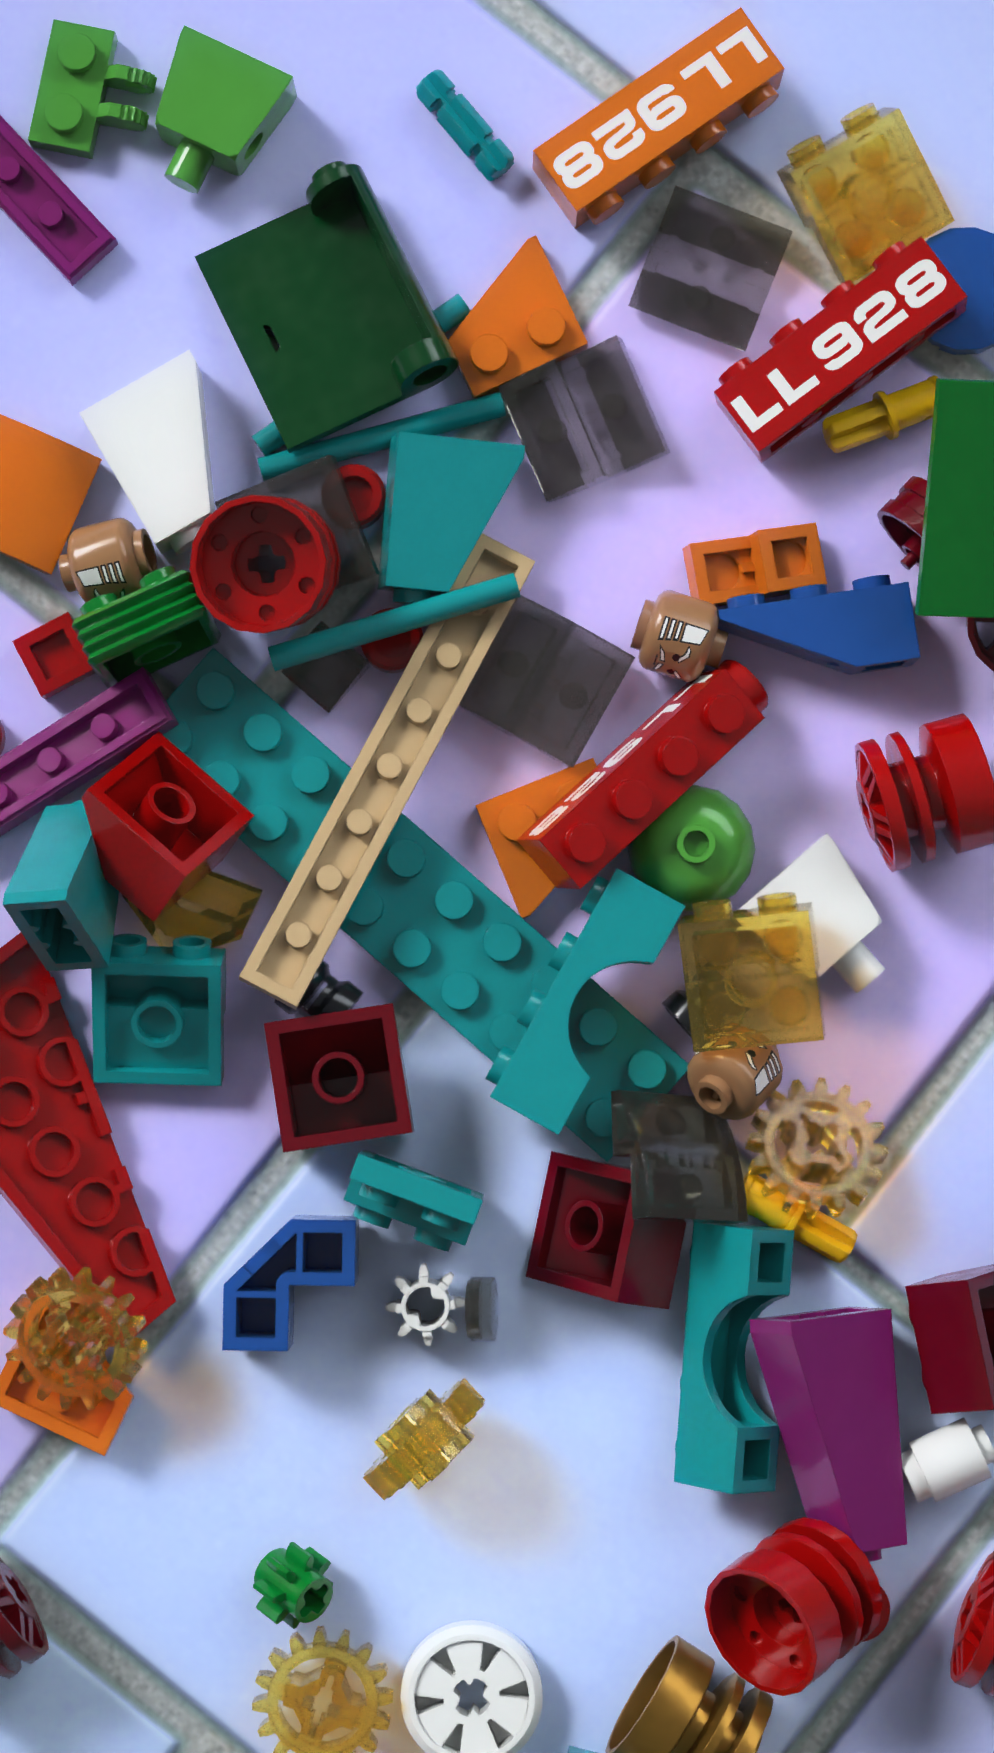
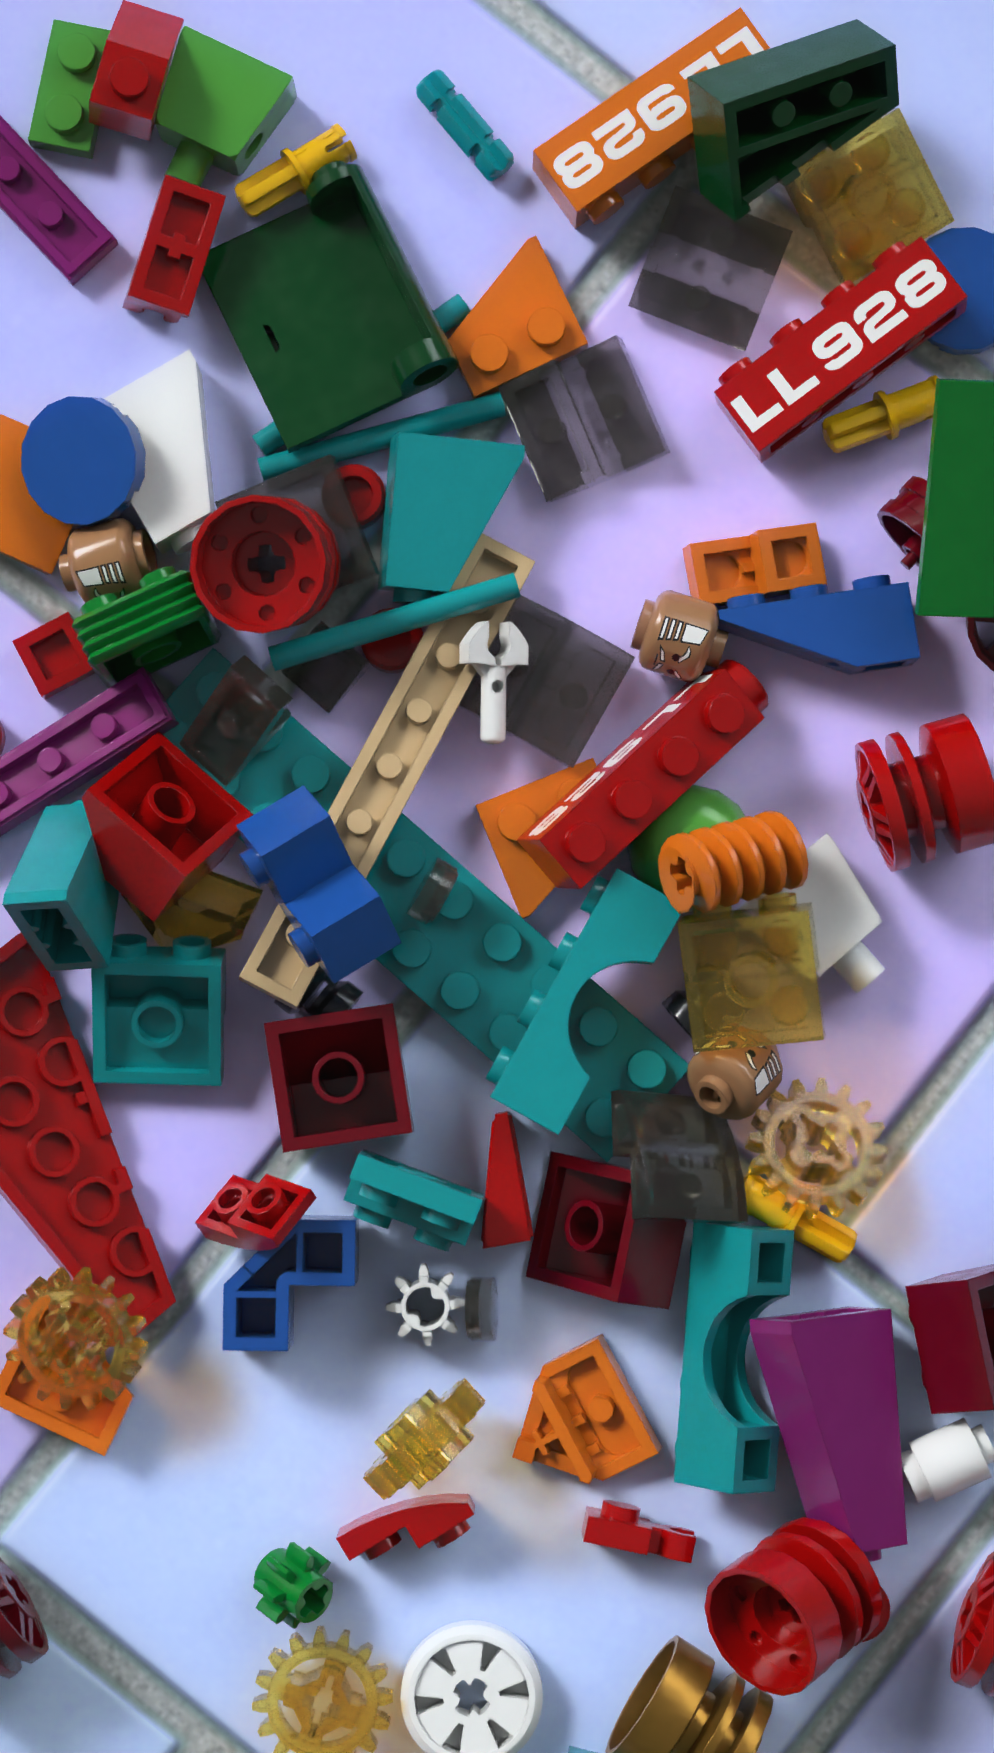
(82, 460): none -> blue tile
(134, 70): none -> red slope
(174, 249): none -> red hinge
(237, 720): none -> clear smoke slope
(254, 1213): none -> red slope
(292, 171): none -> yellow axle
(323, 895): none -> blue brick
(426, 1518): none -> red slope
(433, 891): none -> clear smoke tile
(493, 673): none -> white bar
(506, 1202): none -> red slope
(585, 1416): none -> orange slope
(621, 1528): none -> red plate
(732, 862): none -> orange piece
(785, 106): none -> dark green wedge

